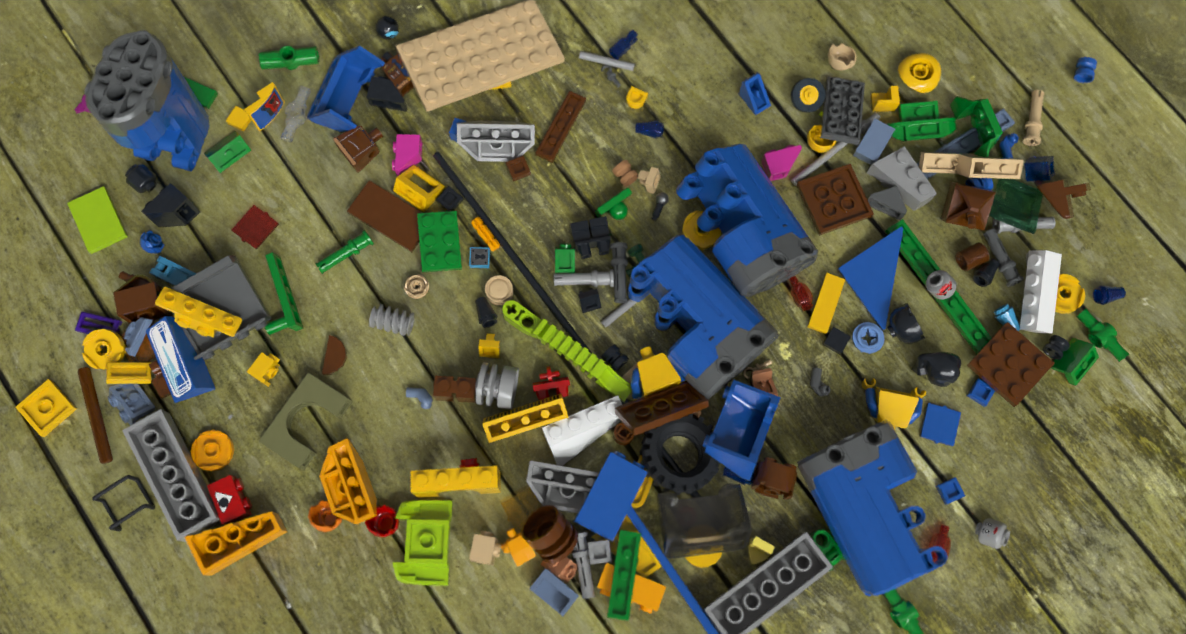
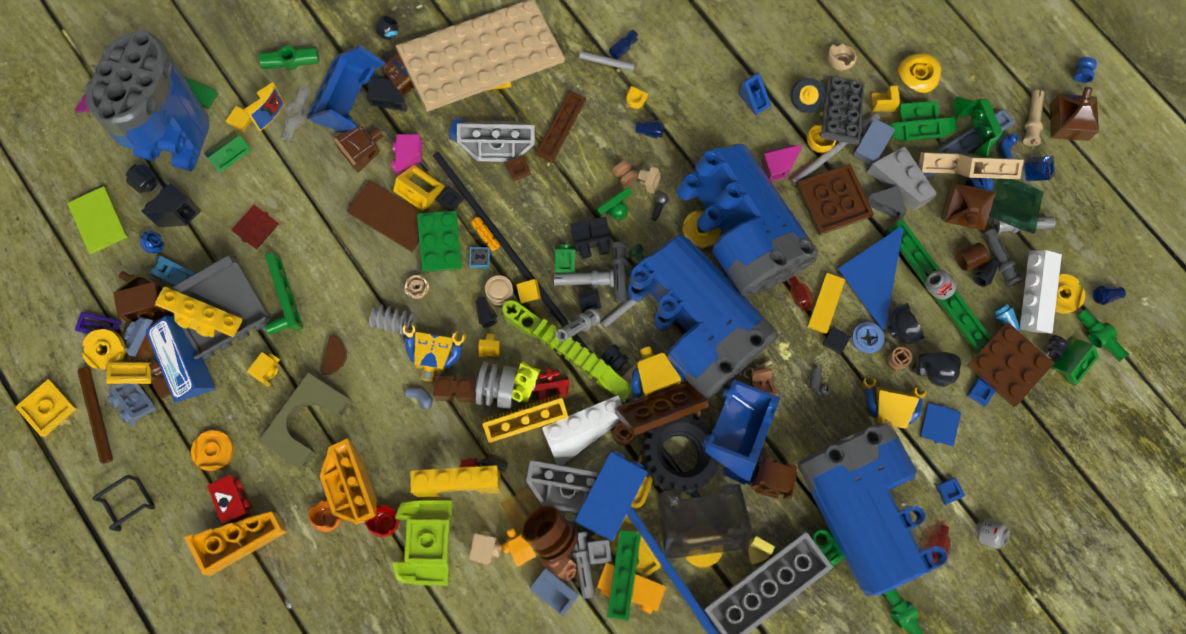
(172, 474): light grey brick -> none
(353, 246): green pin -> none
(432, 351): none -> torso
(490, 461): none -> black arm
(525, 382): none -> neon yellow hips
(528, 291): none -> yellow tile
(581, 323): none -> light grey pin
(611, 75): dark grey hand -> none
(895, 361): none -> medium nougat wheel
(1059, 195): reddish brown piece -> none
(1074, 116): none -> reddish brown piece

